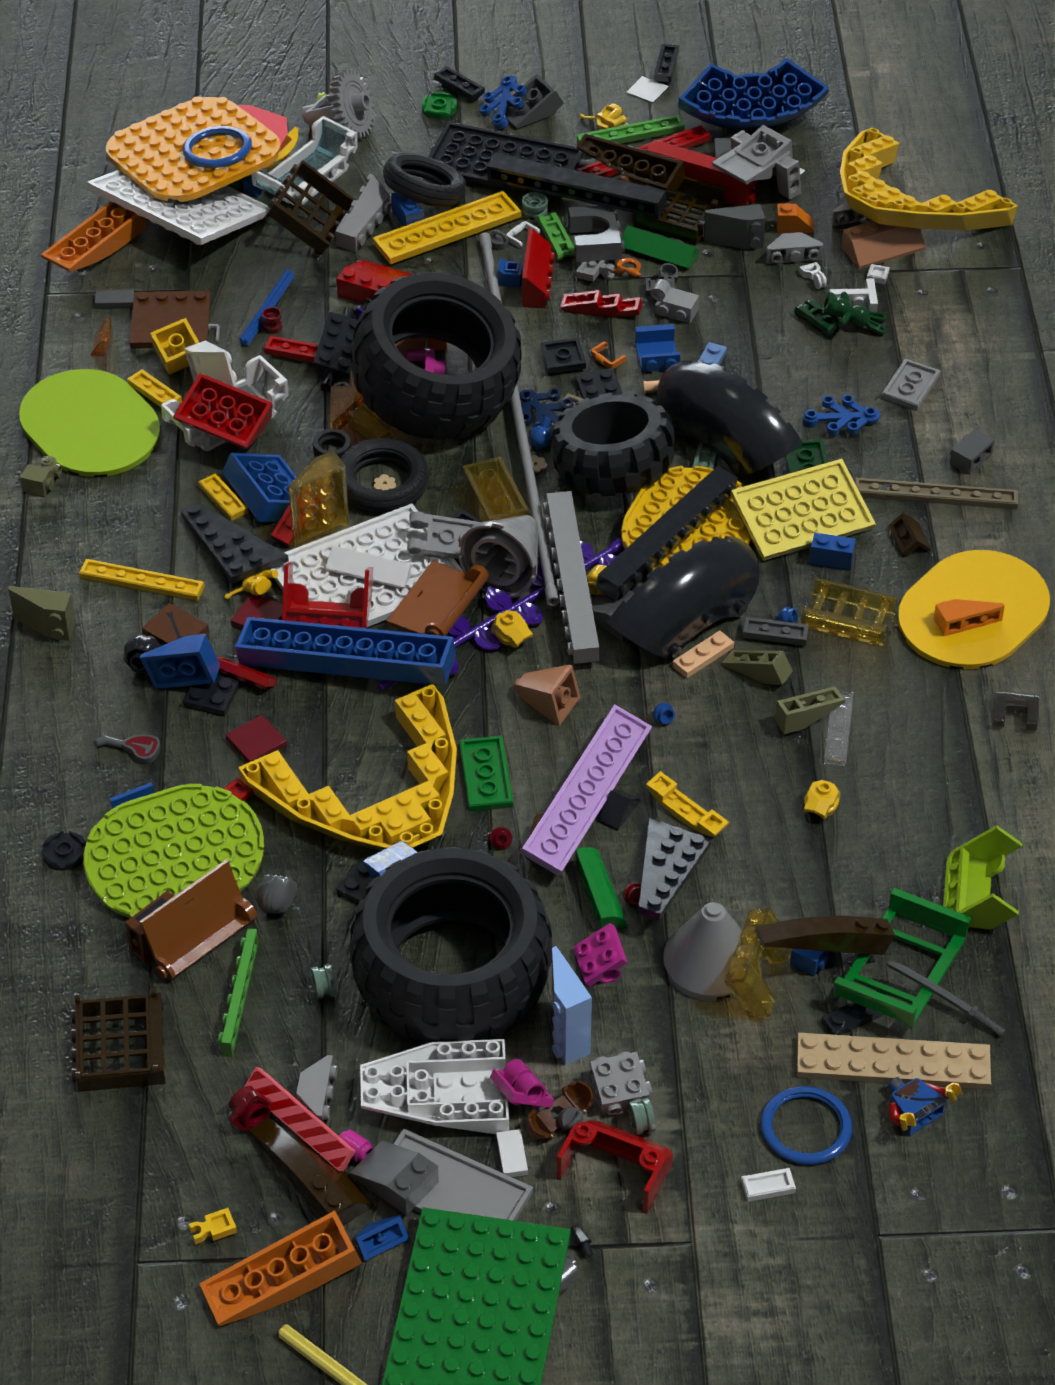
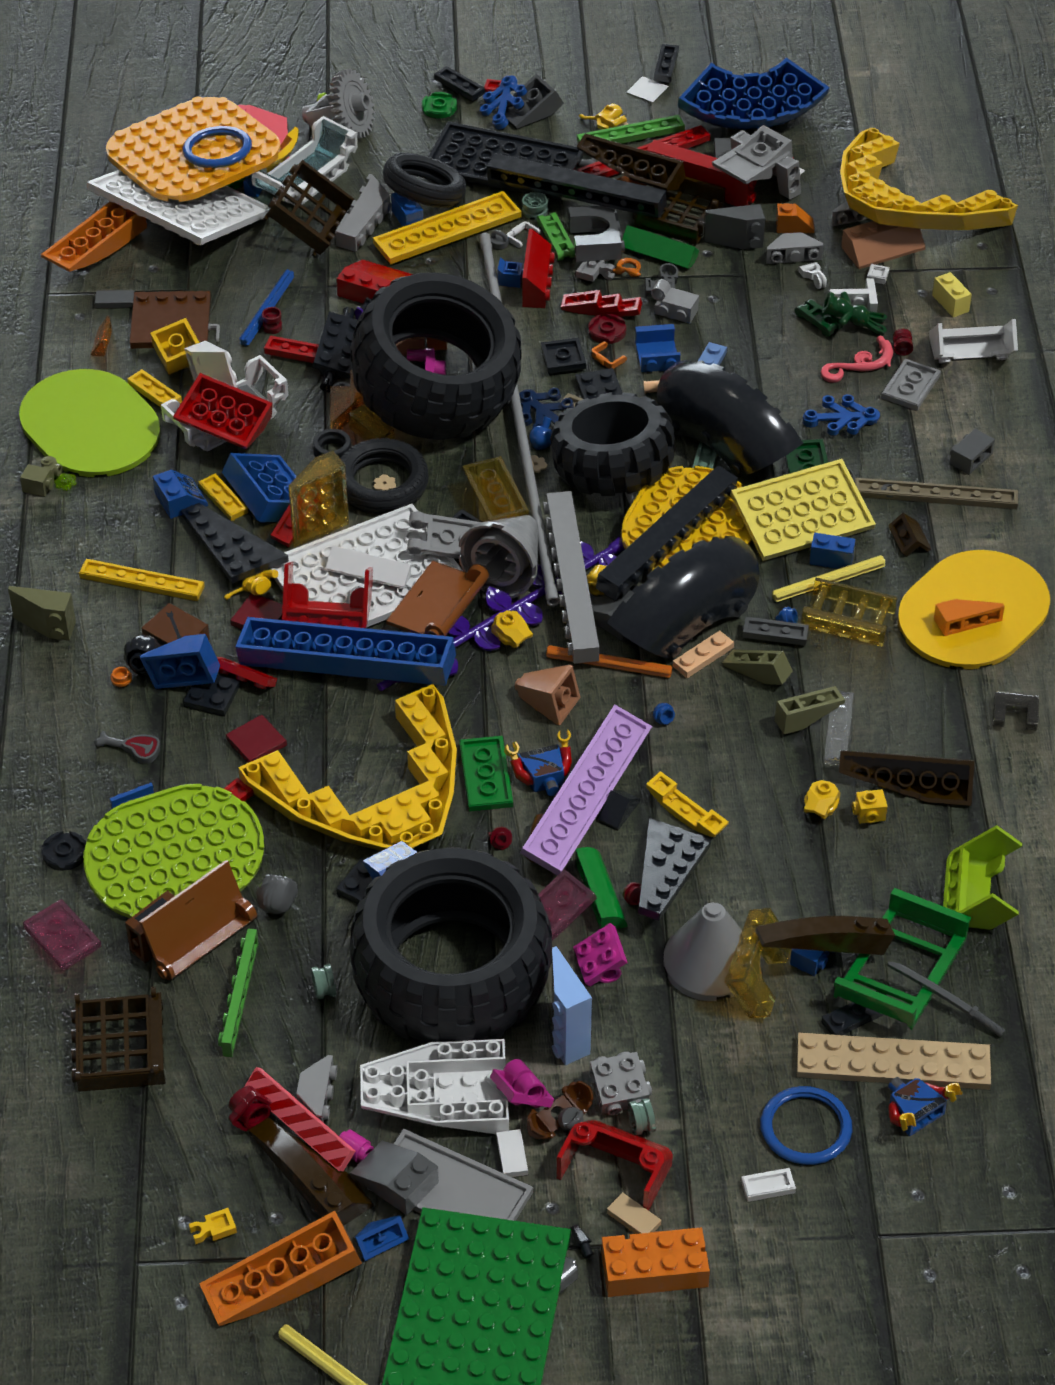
(62, 934): none -> clear pink plate
(65, 481): none -> clear neon green plant
(121, 676): none -> orange plate
(176, 492): none -> blue slope
(492, 85): none -> red tile
(542, 767): none -> torso
(564, 901): none -> clear pink plate
(607, 328): none -> dark red tile
(615, 662): none -> orange axle
(633, 1215): none -> tan tile
(655, 1262): none -> orange piece
(835, 576): none -> light yellow axle
(859, 362): none -> coral plant
(870, 806): none -> yellow brick
(903, 342): none -> dark red wheel
(913, 775): none -> dark brown wedge
(951, 294): none -> light yellow brick
(973, 342): none -> white windscreen

